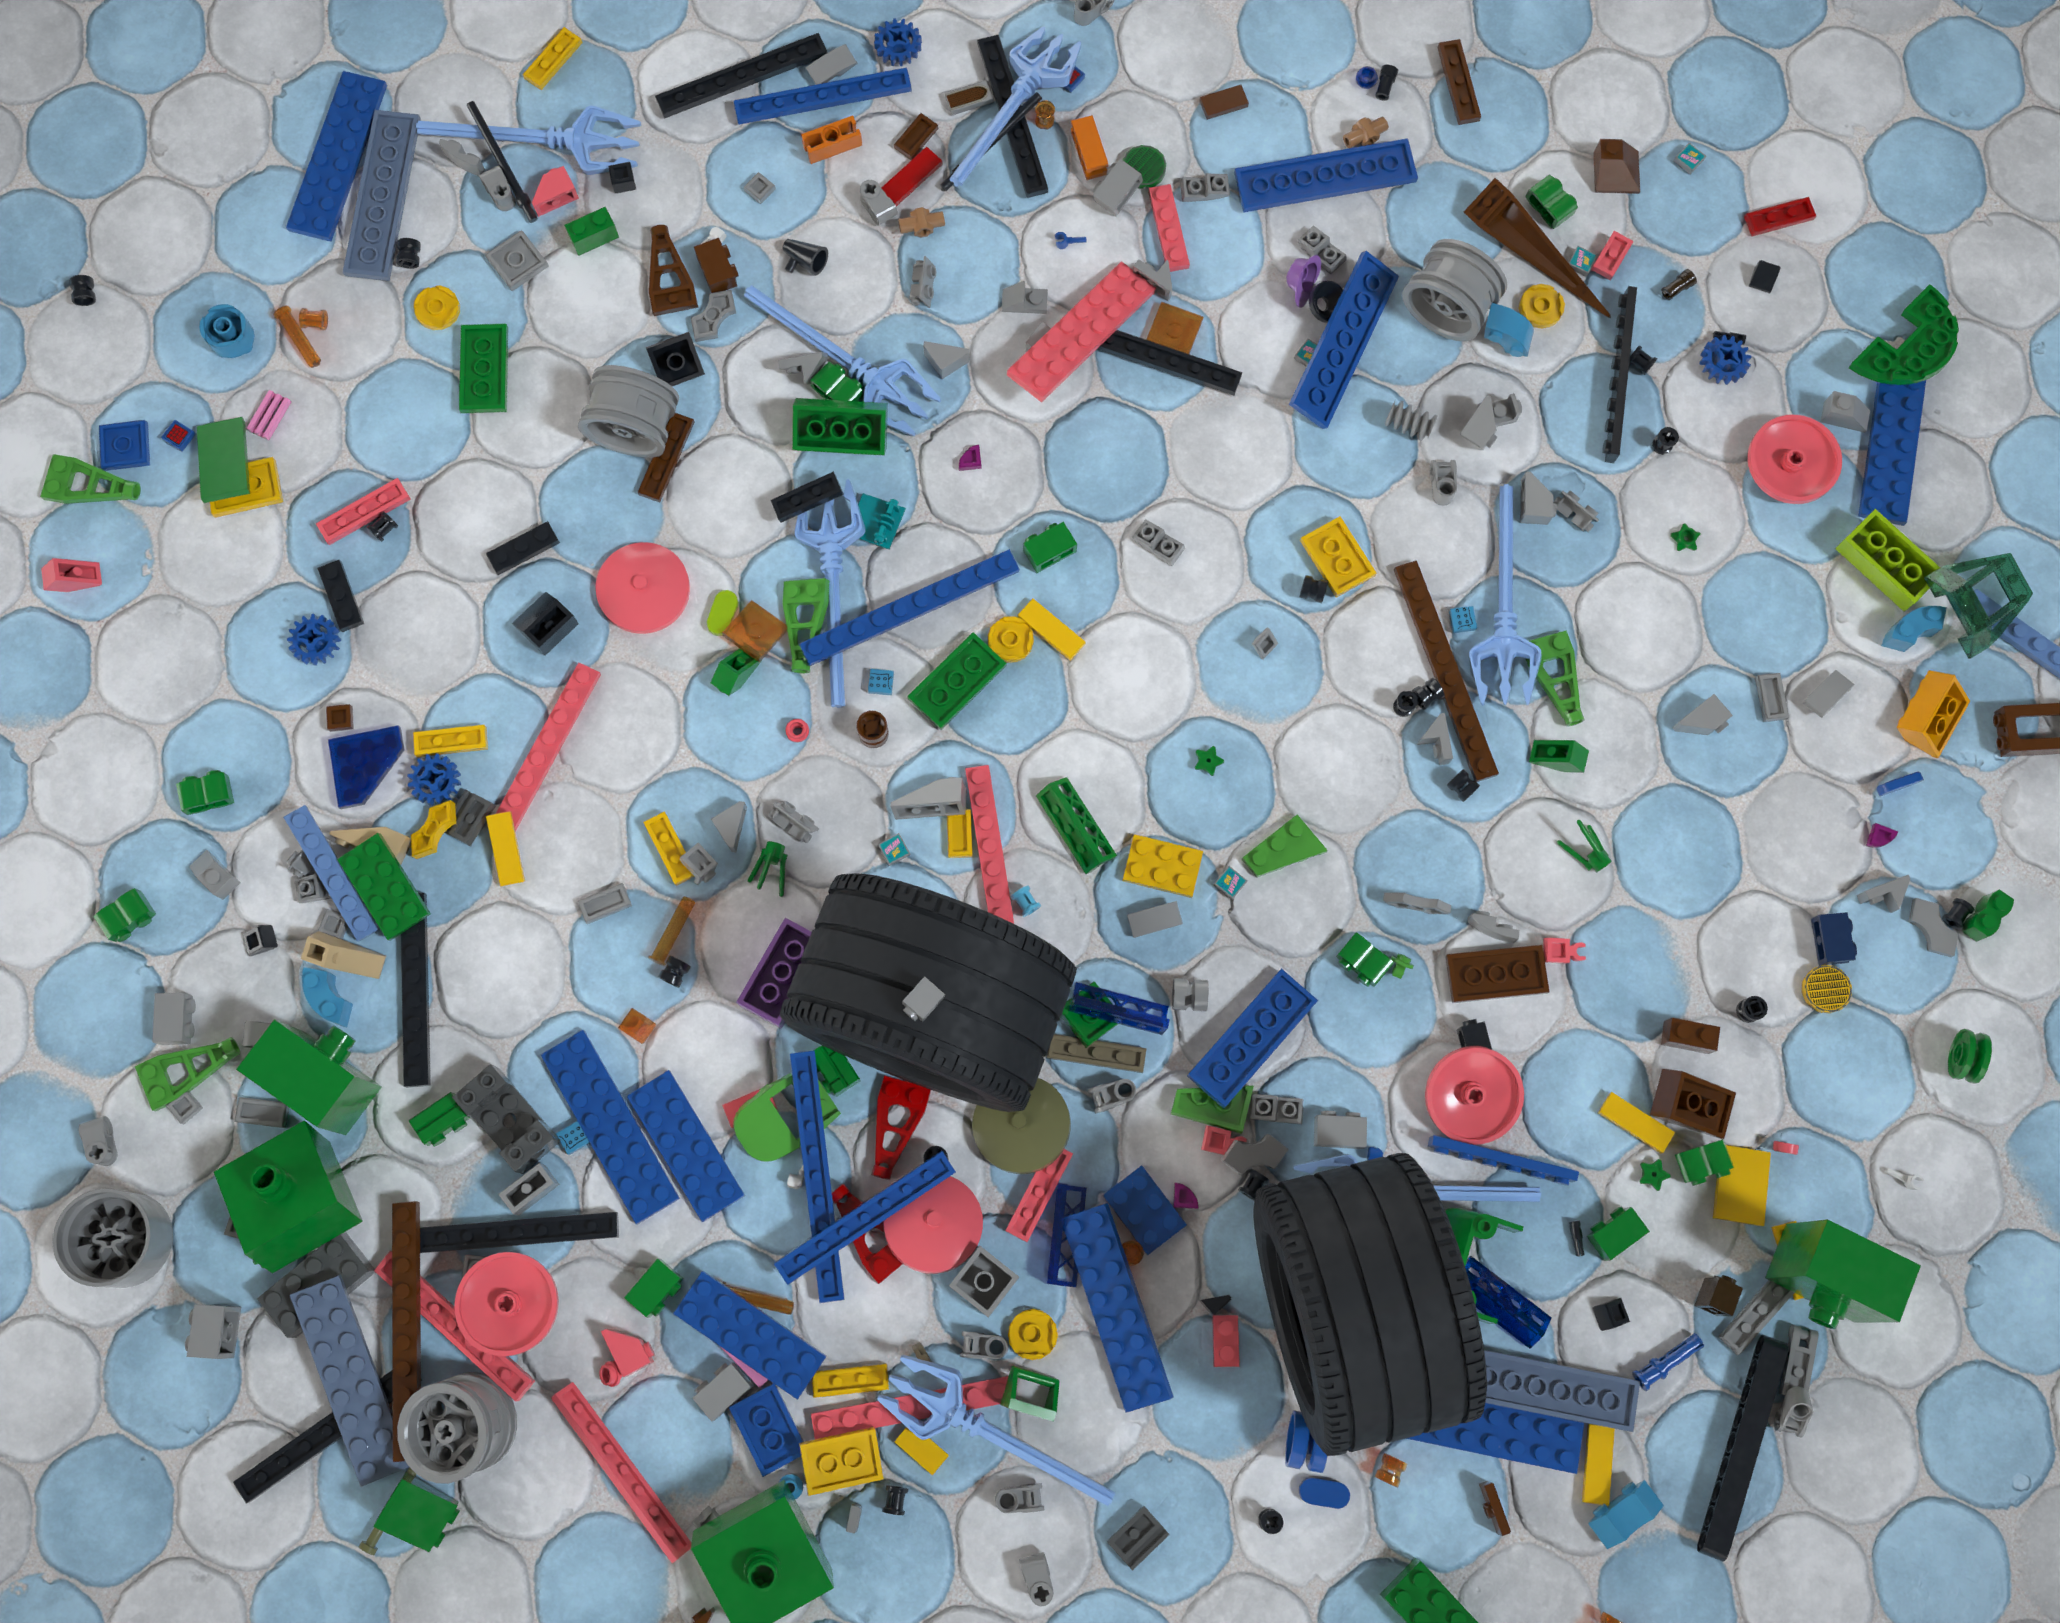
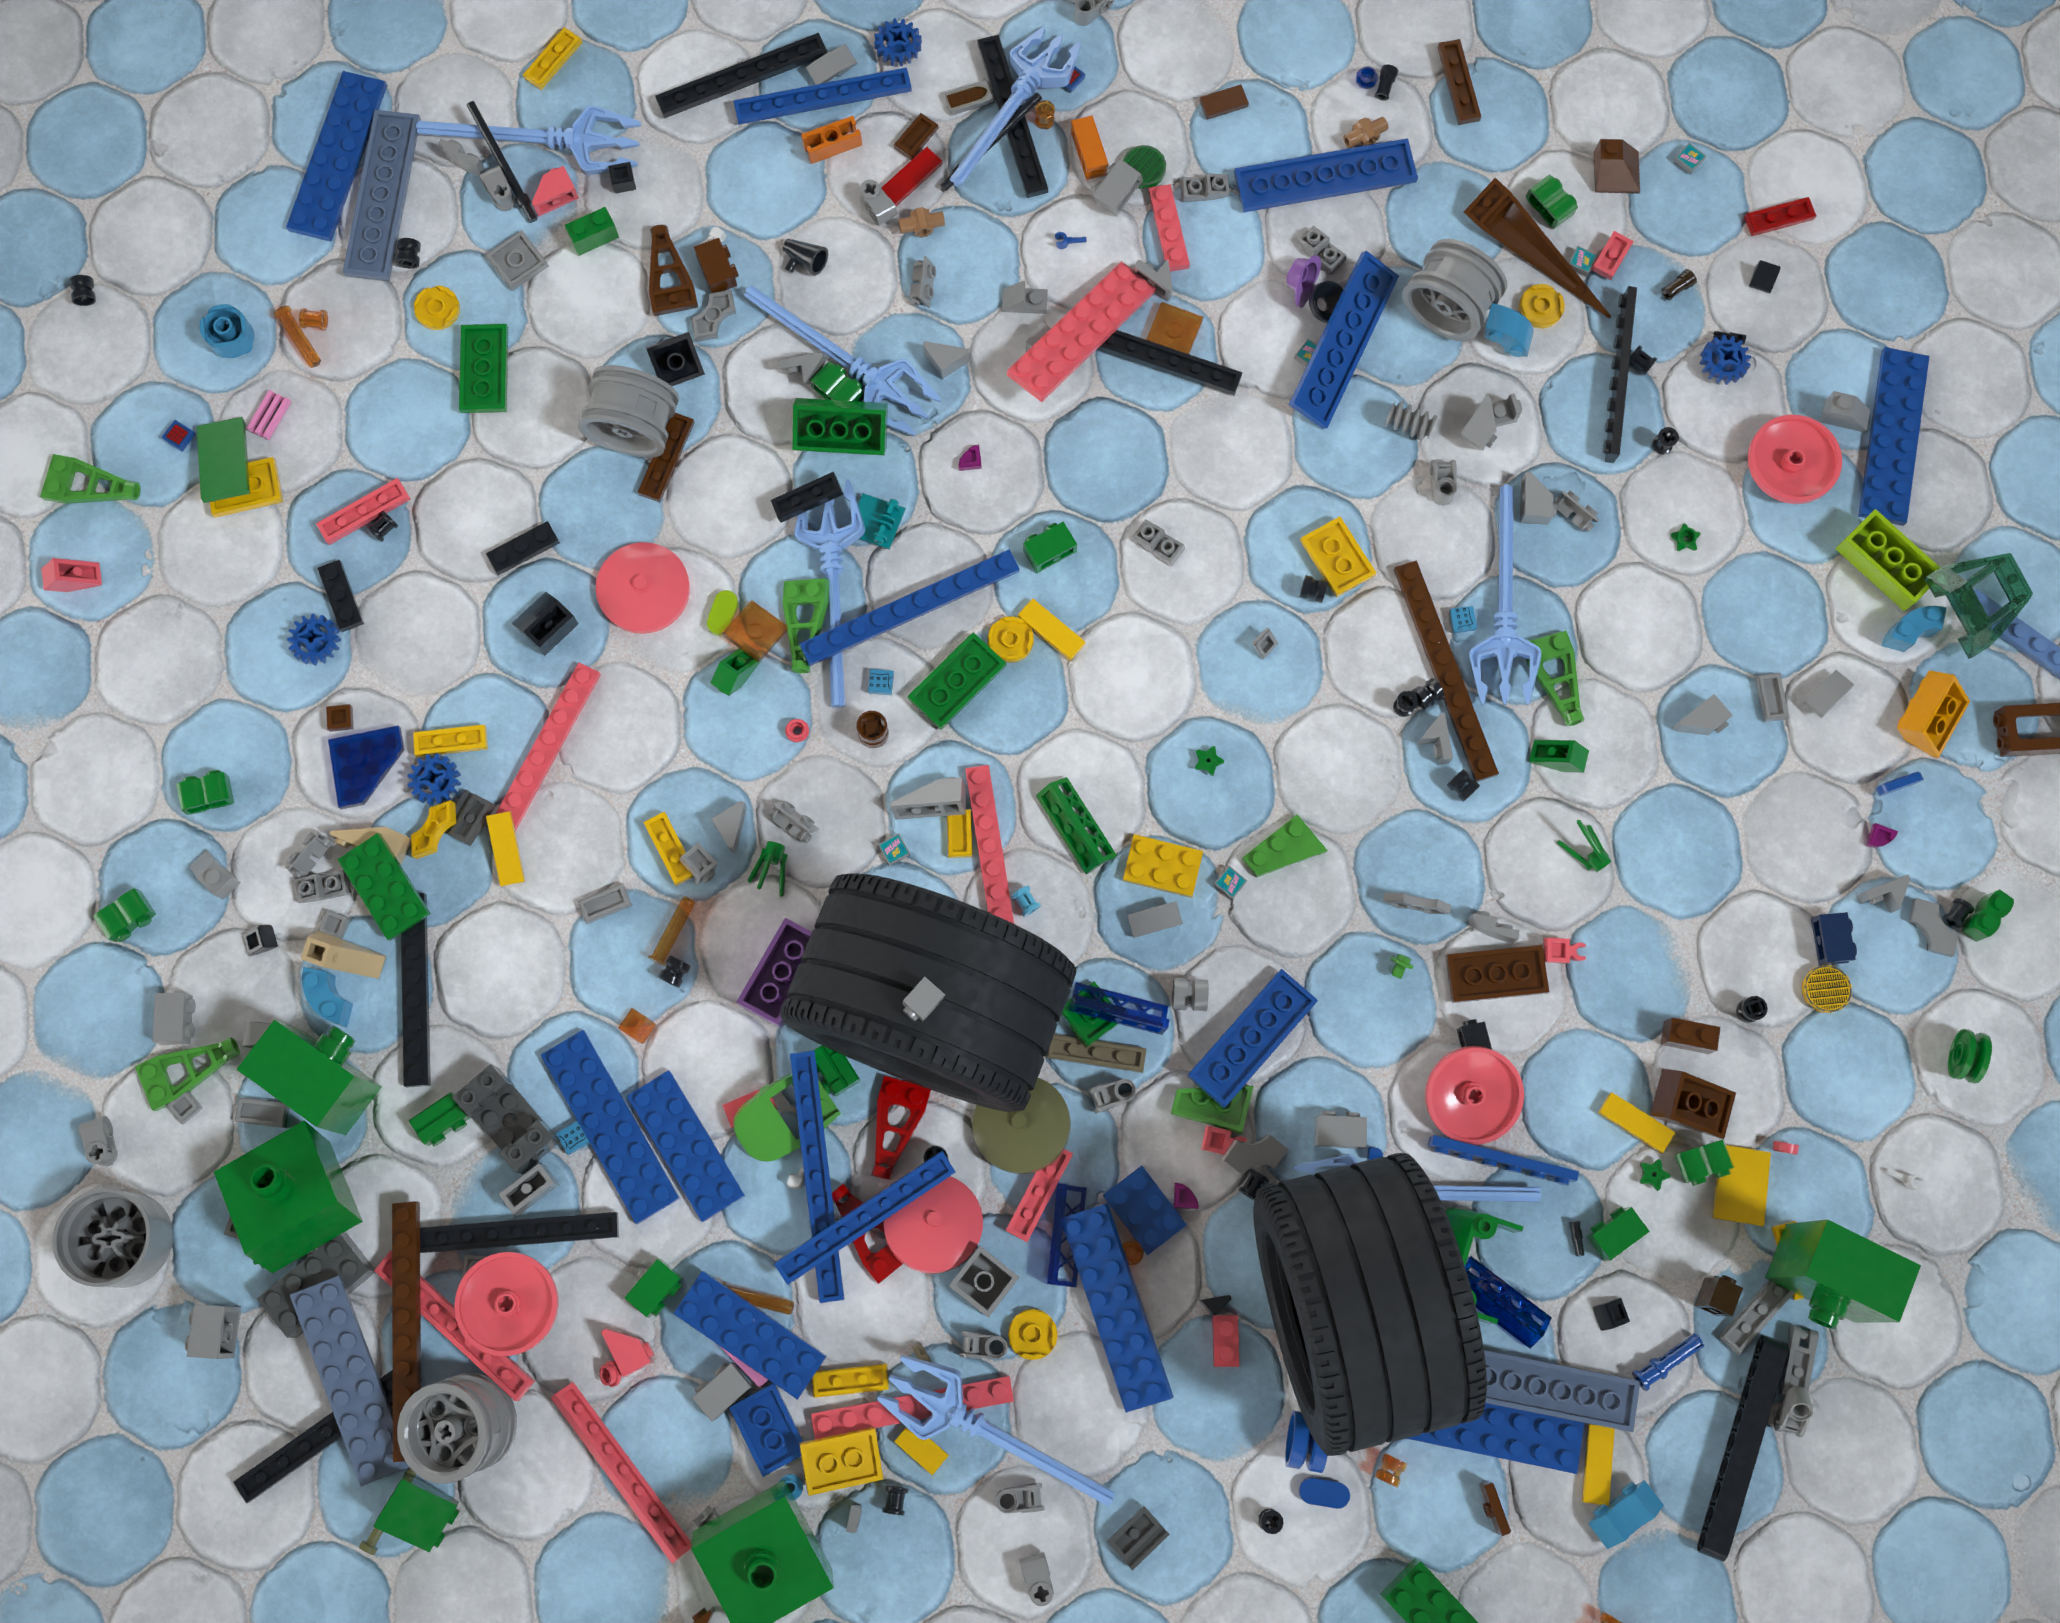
(124, 445): blue tile -> none
(331, 873): medium blue plate -> none
(759, 188): light grey tile -> none
(1009, 1396): green tile -> none
(1277, 1109): light grey slope -> none
(1364, 960): green brick -> none
(1922, 352): green plate -> none

